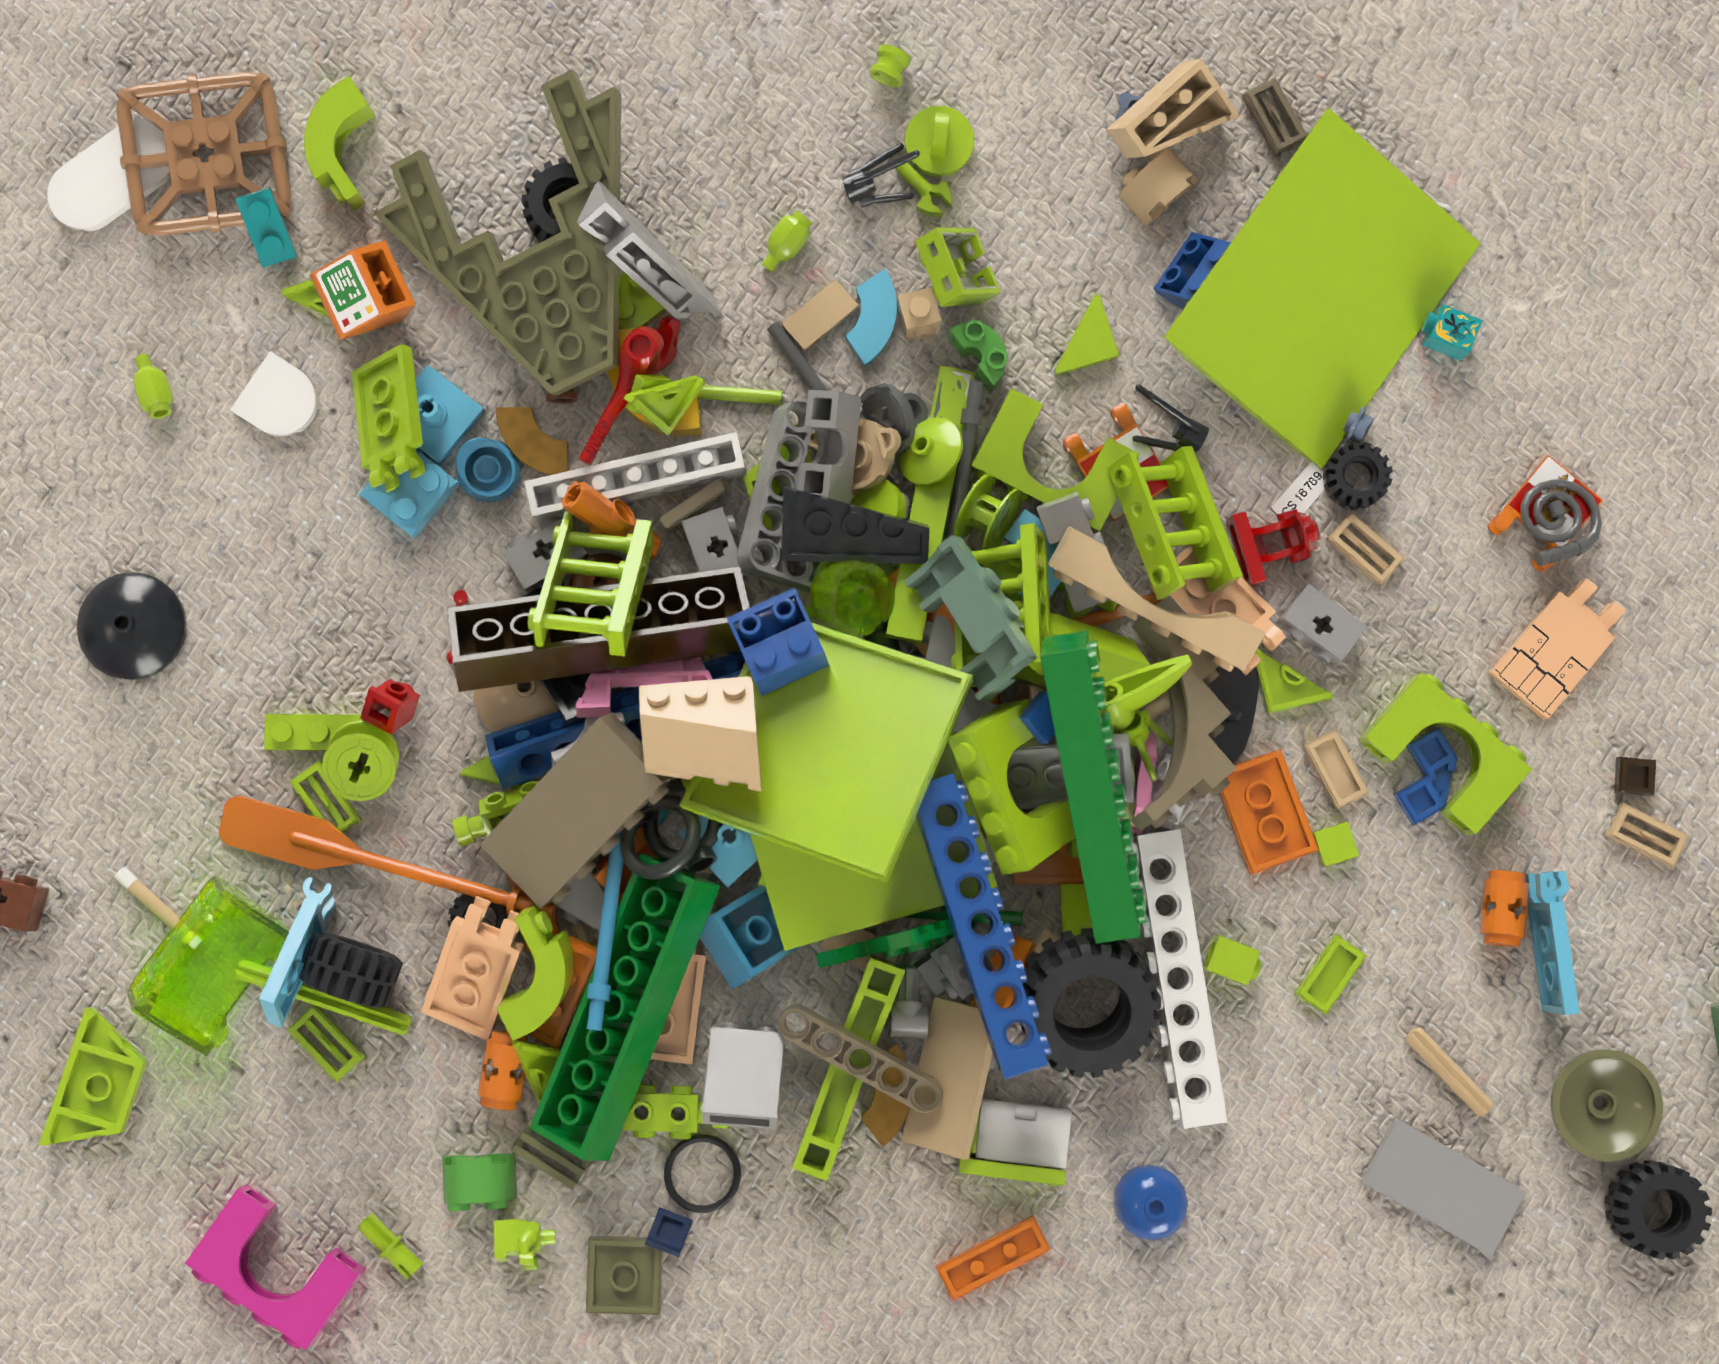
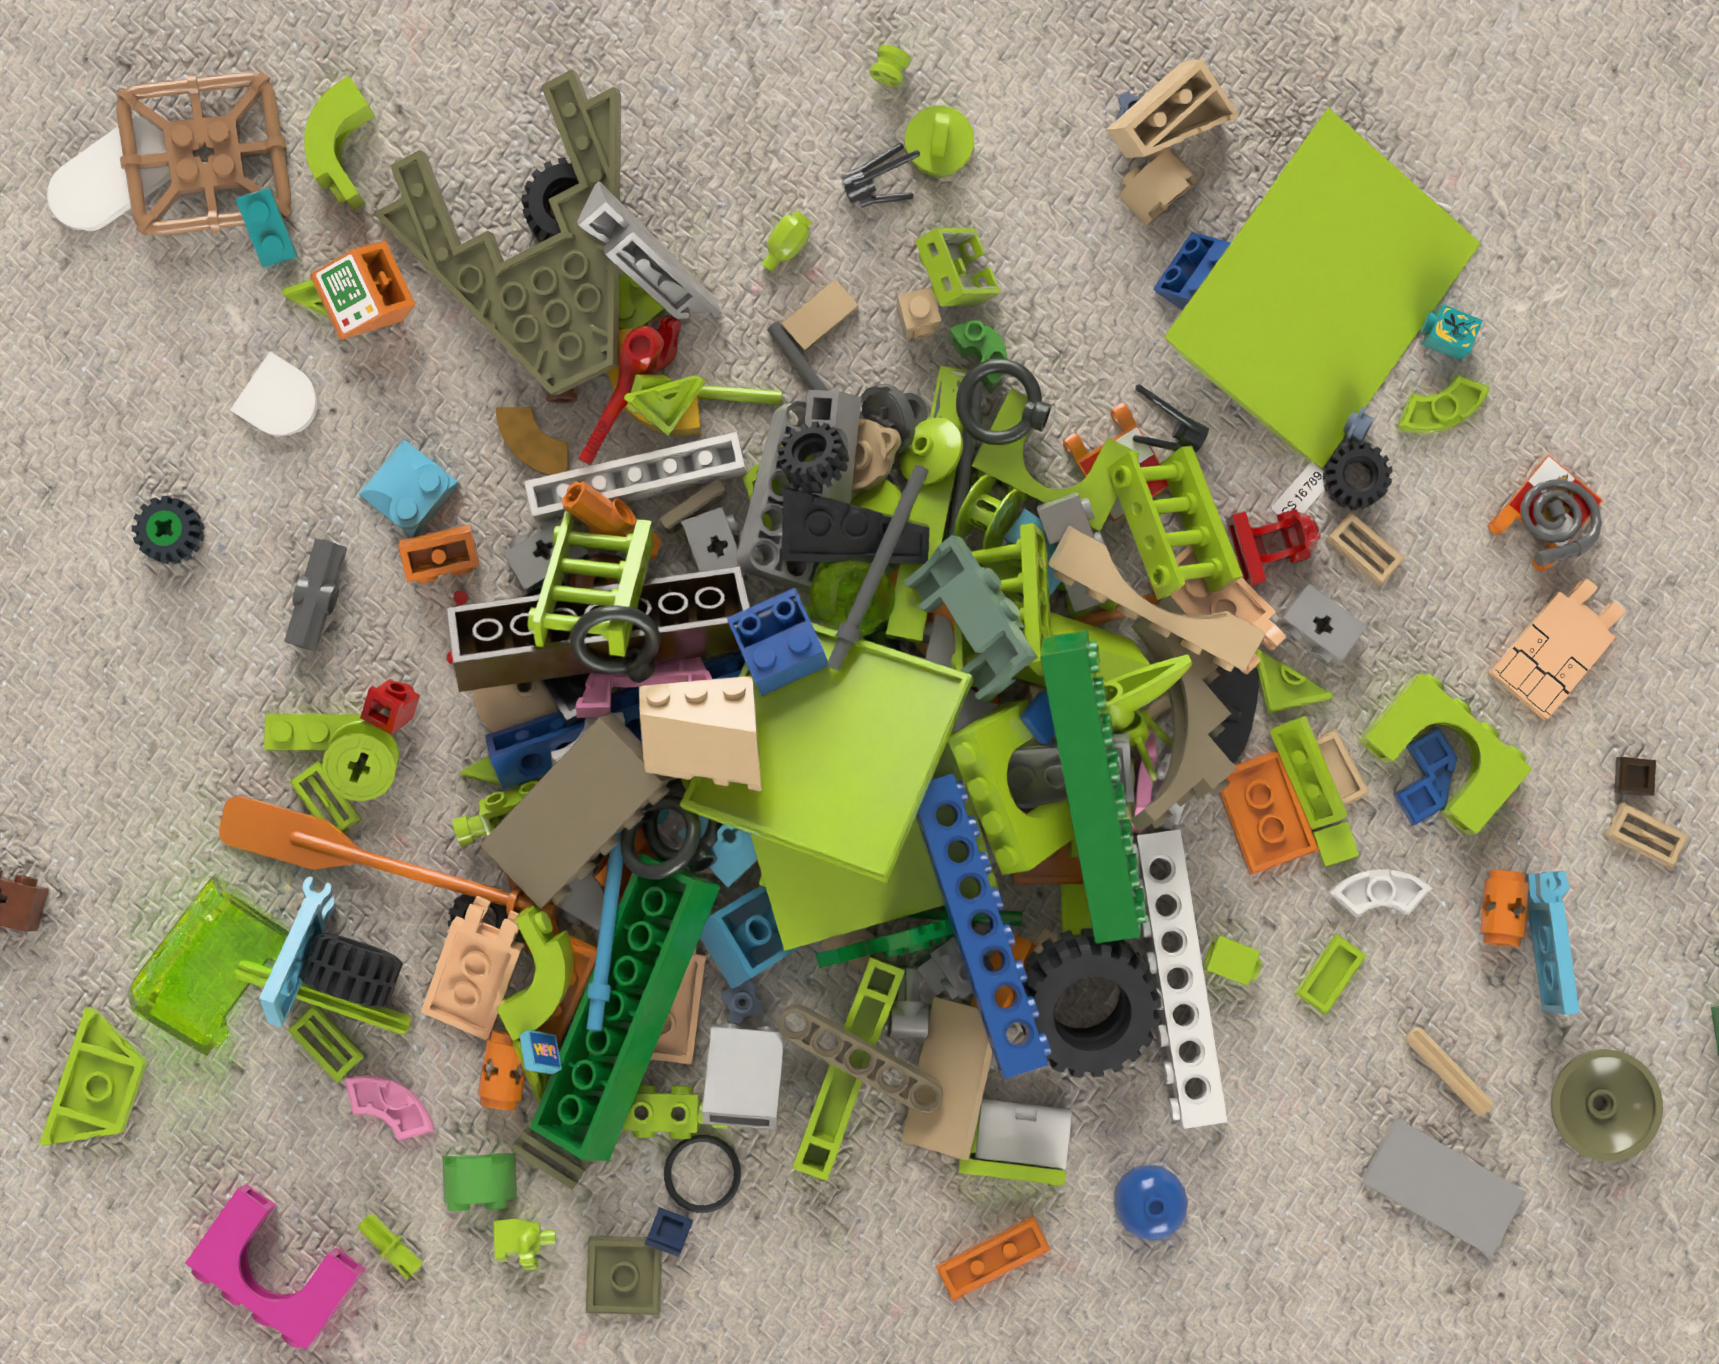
(150, 900): tan bar -> none
(152, 388): lime plant -> none
(153, 631): black dish -> none
(178, 538): none -> black wheel
(315, 594): none -> dark grey piece
(388, 417): lime tile -> none
(391, 1103): none -> bright pink tile
(439, 554): none -> orange brick
(444, 414): medium azure tile -> none
(487, 469): dark azure piece -> none
(540, 1052): none -> tile
(636, 663): none -> pearl dark grey piece
(752, 1005): none -> sand blue plate
(806, 443): none -> black tyre
(849, 631): none -> dark grey bar
(876, 317): medium azure tile -> none
(885, 1113): pearl gold tile -> none
(926, 190): lime bar -> none
(1034, 414): none -> pearl dark grey piece
(1090, 343): lime tile -> none
(1263, 123): dark tan tile -> none
(1308, 772): none -> lime plate
(1379, 888): none -> white tile
(1444, 409): none -> lime tile
(1687, 1213): black tyre -> none

